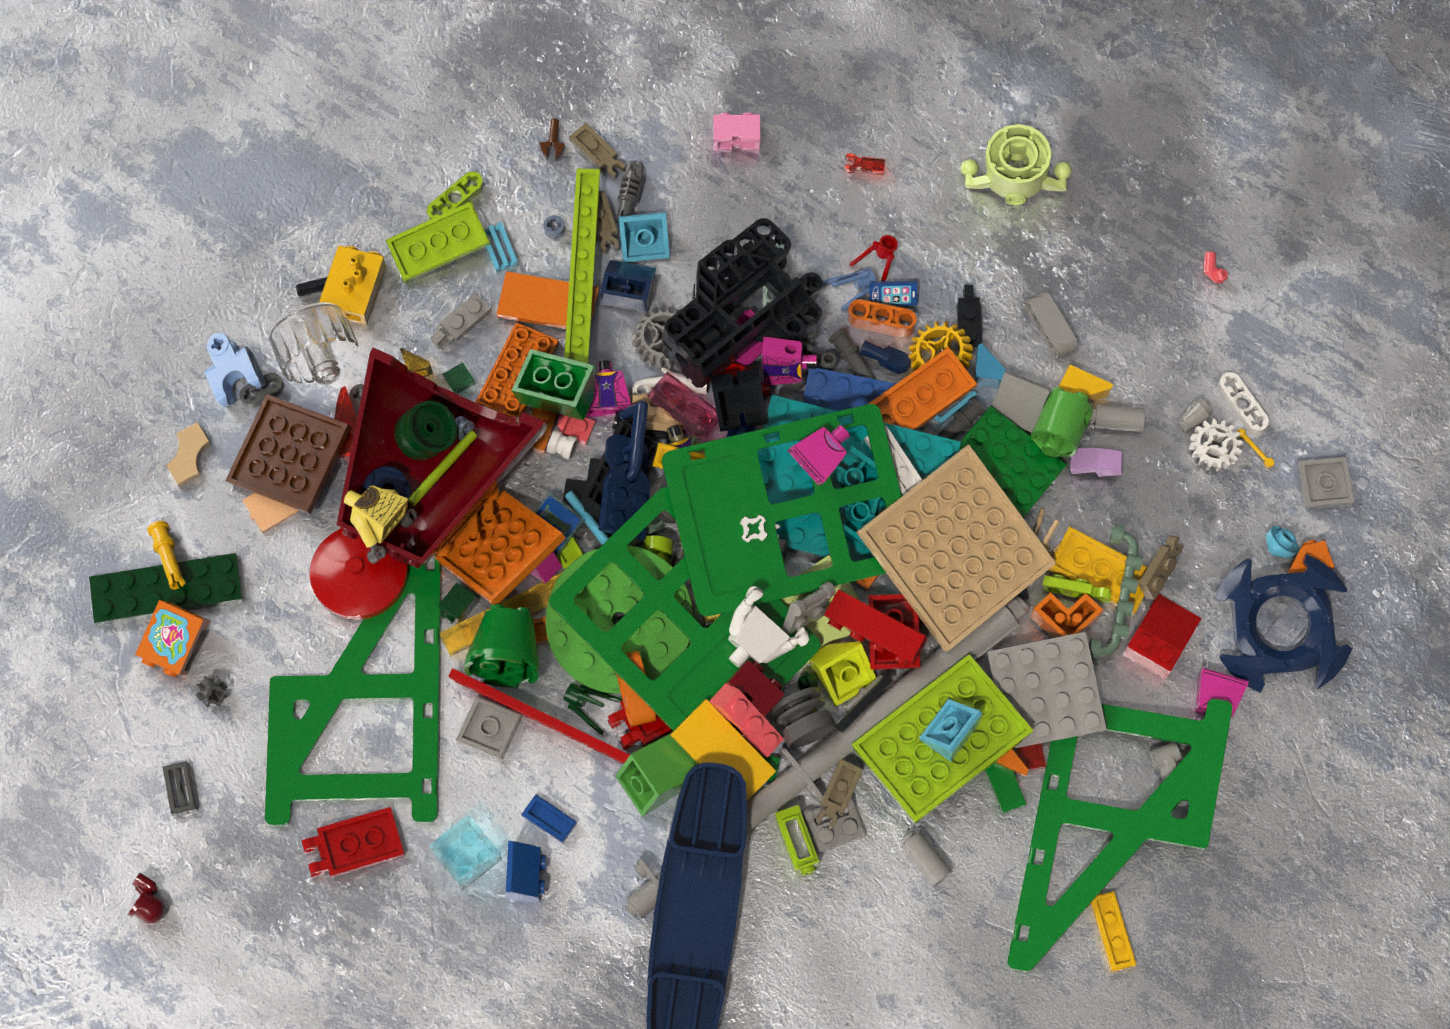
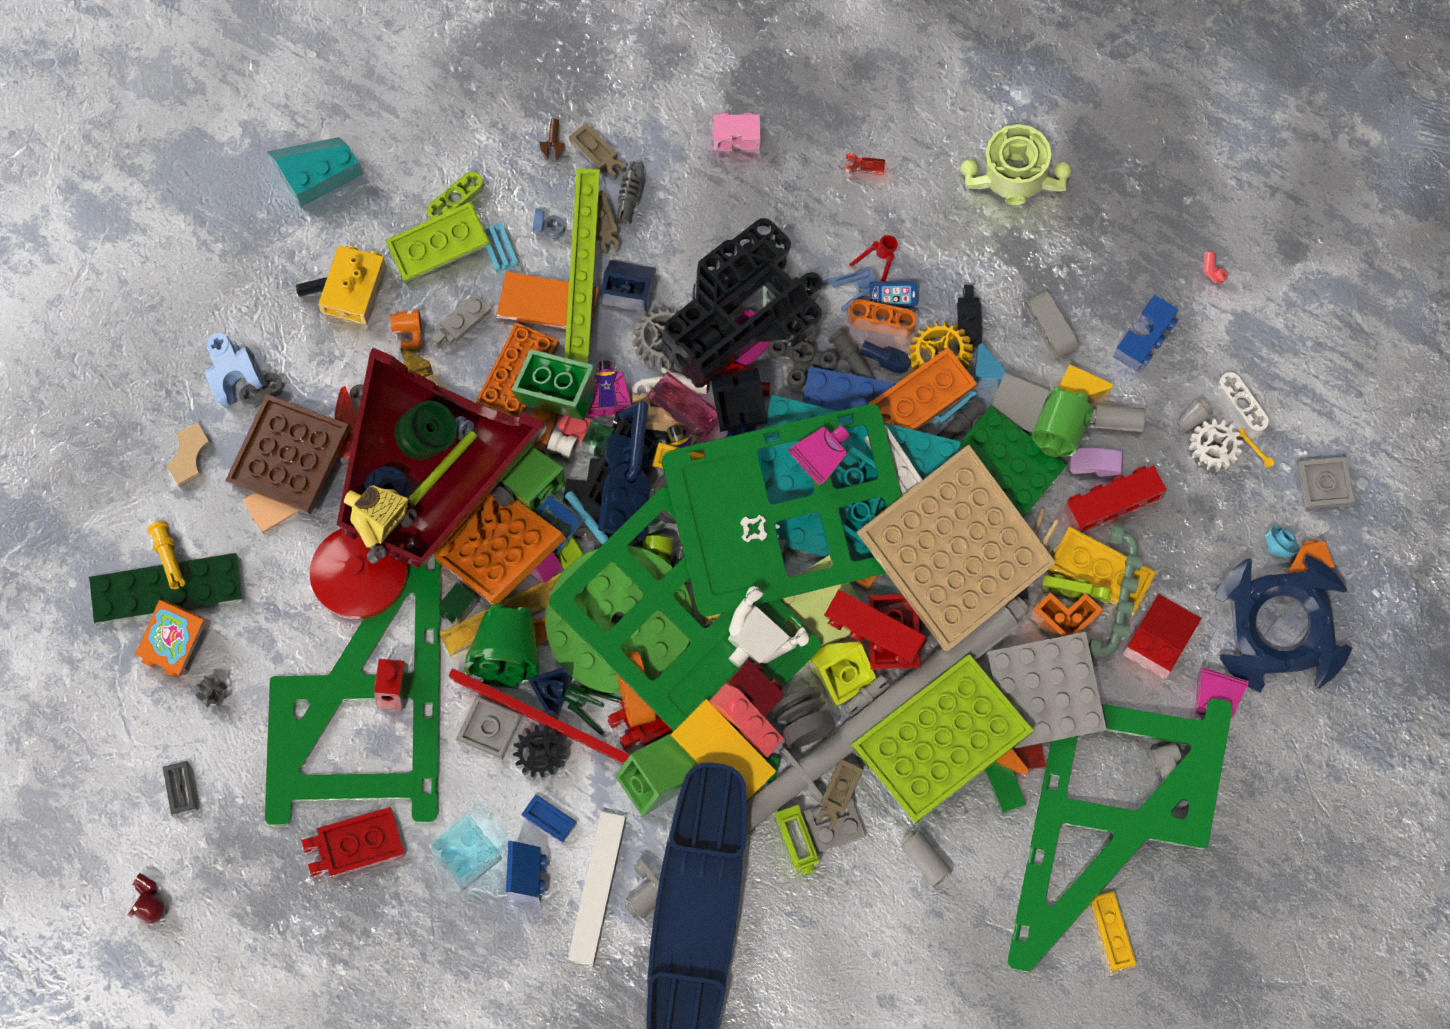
(304, 338): clear piece -> none
(315, 168): none -> teal wedge
(390, 681): none -> red torso
(408, 322): none -> orange piece
(458, 378): clear green tile -> none
(503, 495): none -> dark grey plate
(534, 478): none -> bright green slope
(534, 761): none -> black gear
(538, 220): none -> medium blue tile
(551, 689): none -> dark blue slope
(595, 438): none -> clear green brick
(596, 889): none -> white tile
(644, 237): medium azure slope -> none
(784, 361): dark pink torso -> none
(807, 680): dark green plate -> none
(809, 609): light grey plate -> none
(855, 712): black bar -> none
(951, 728): medium azure slope -> none
(1115, 499): none -> red brick
(1135, 349): none -> blue arch
(1160, 568): dark tan plate -> none

